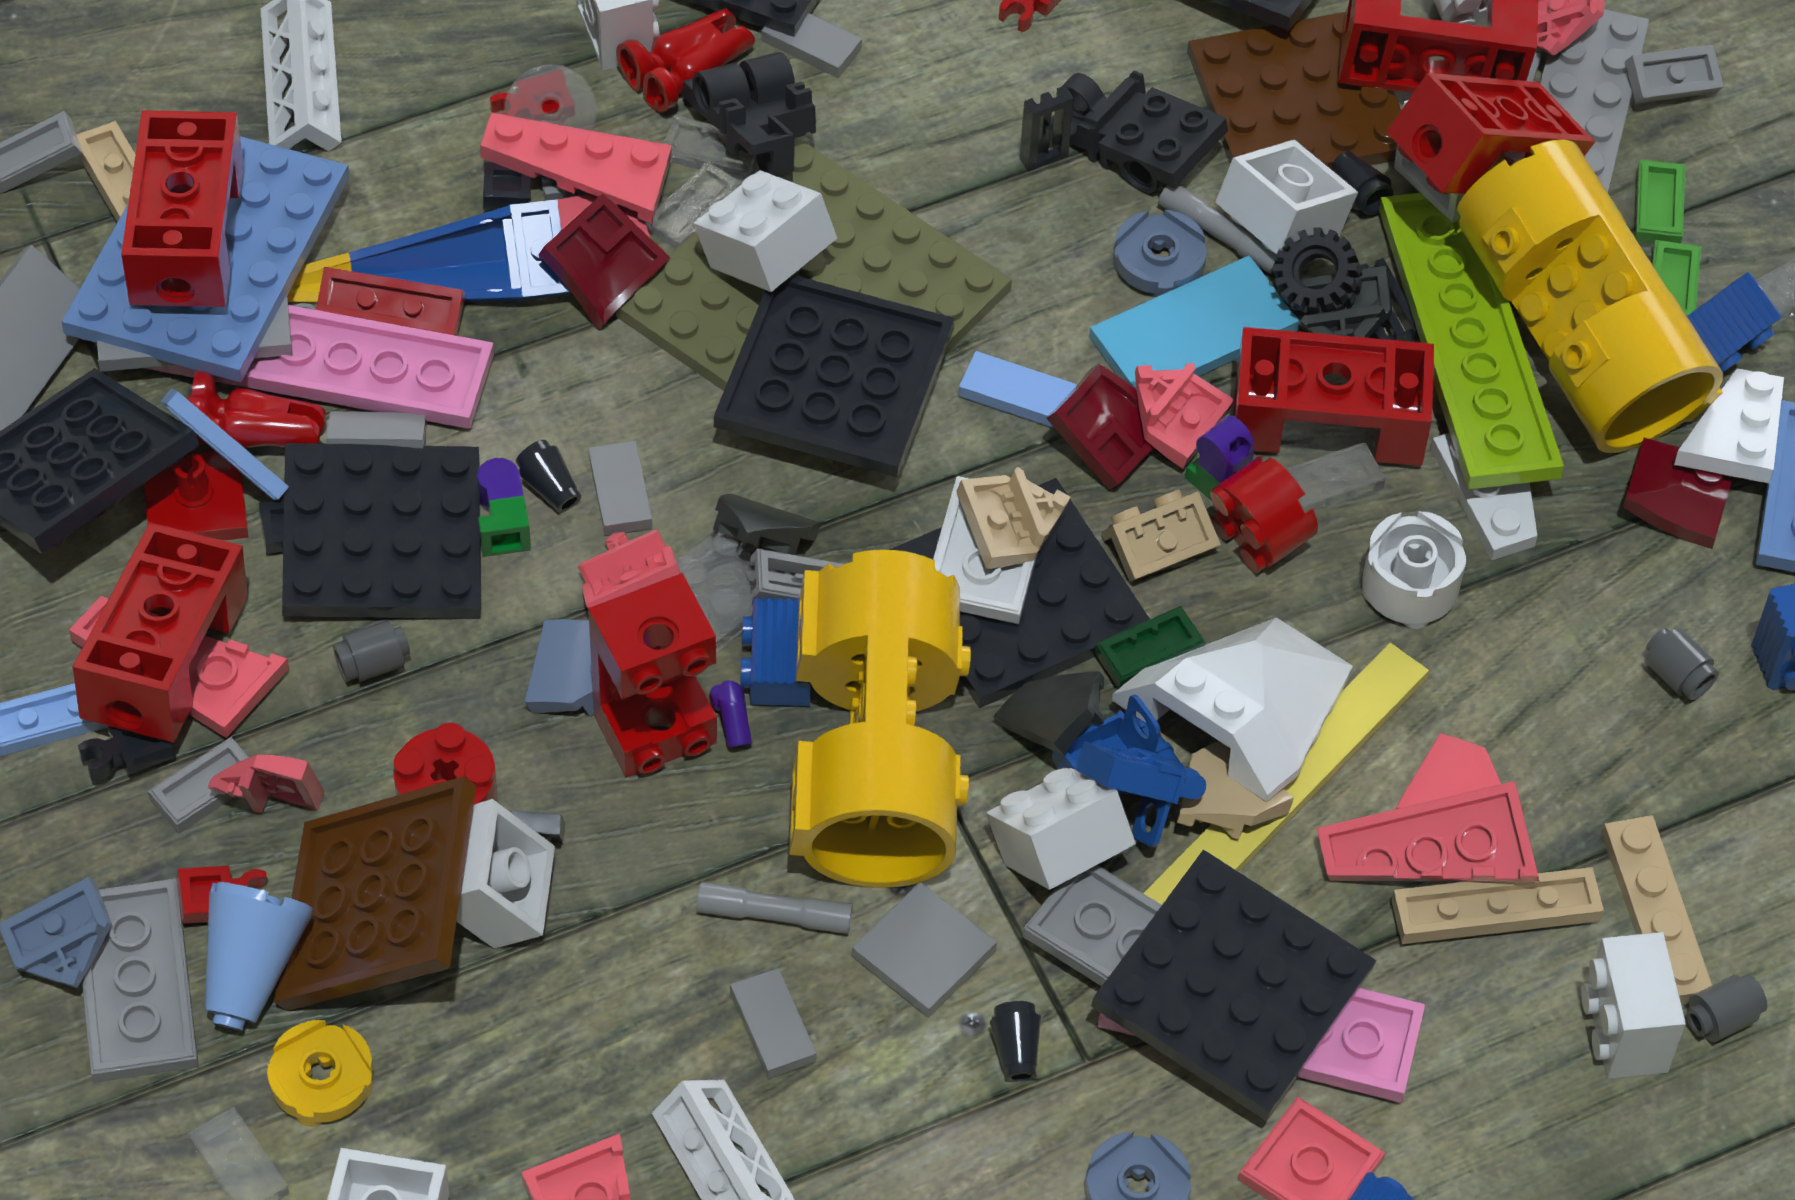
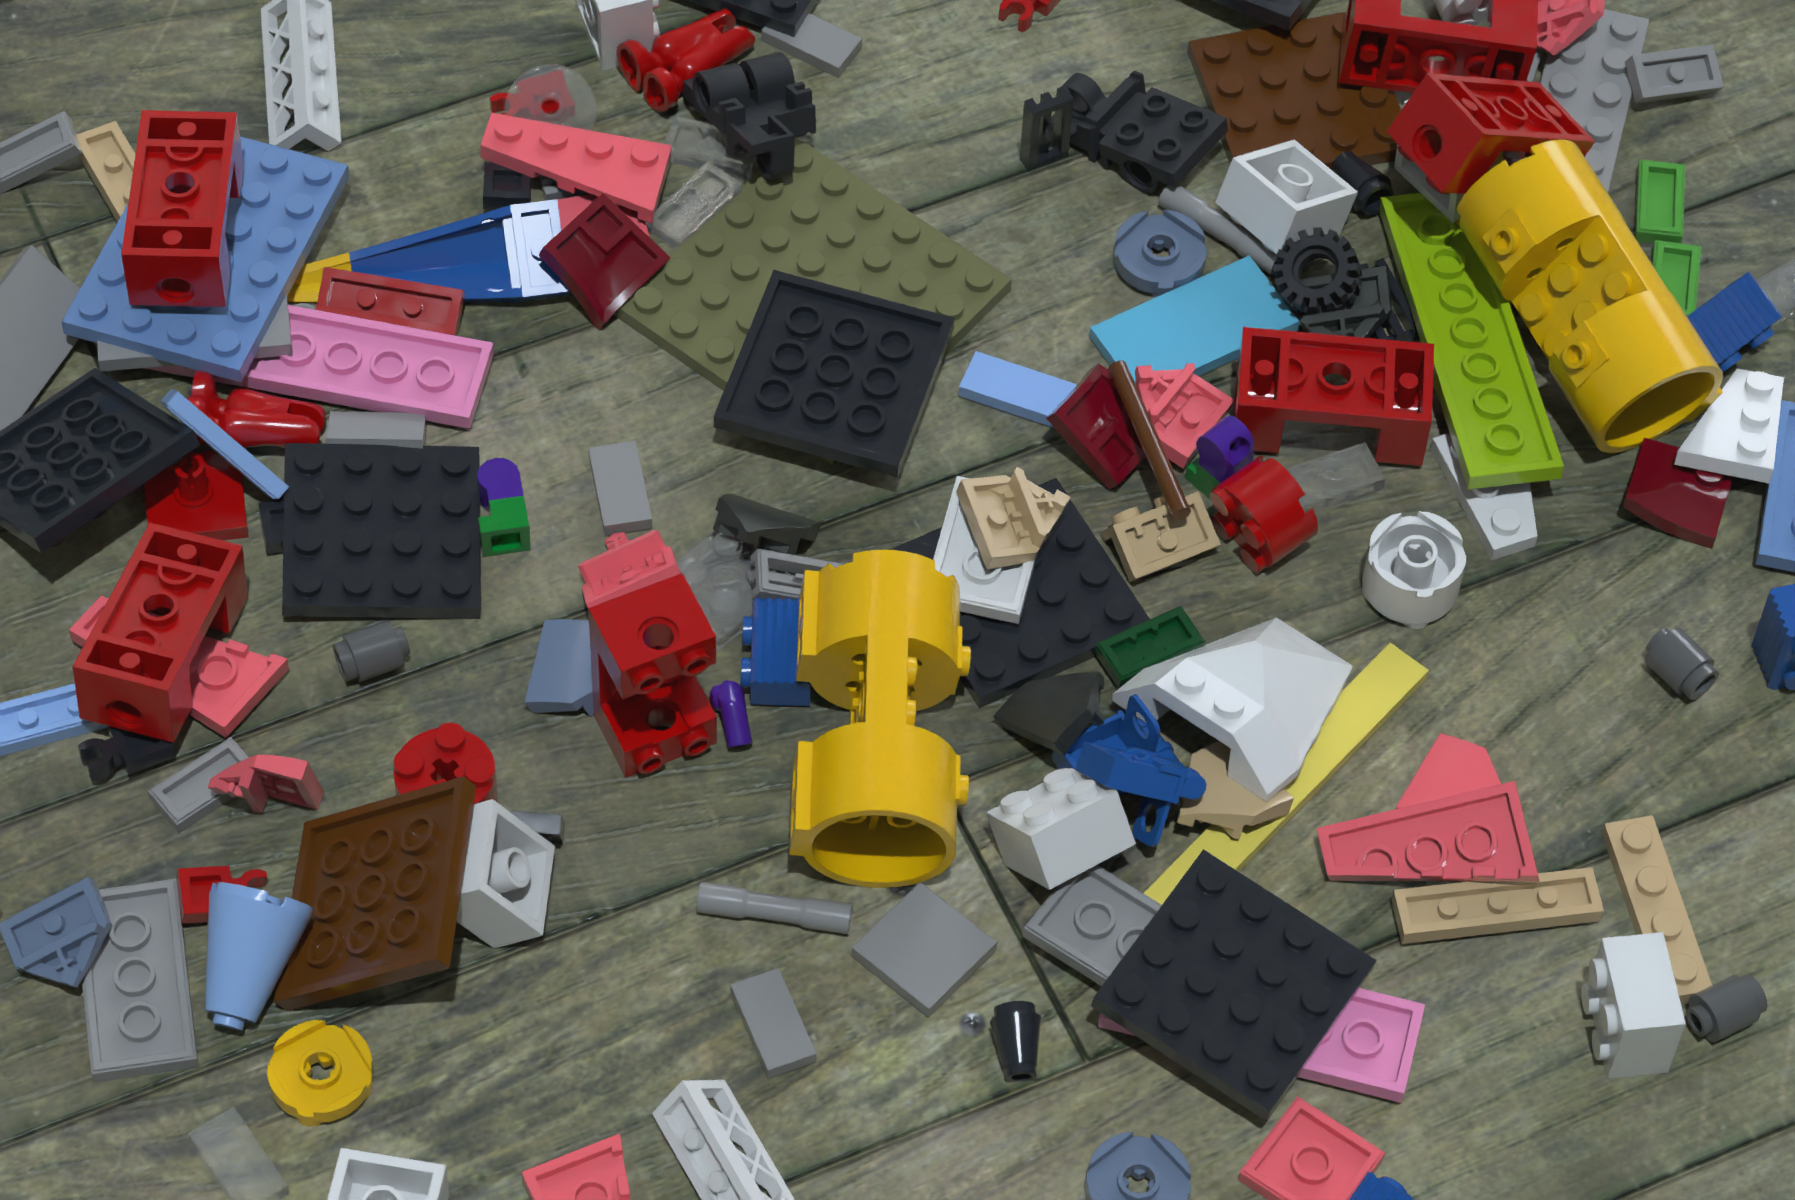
(548, 475): black cone -> none
(765, 230): white brick -> none
(1149, 440): none -> reddish brown bar

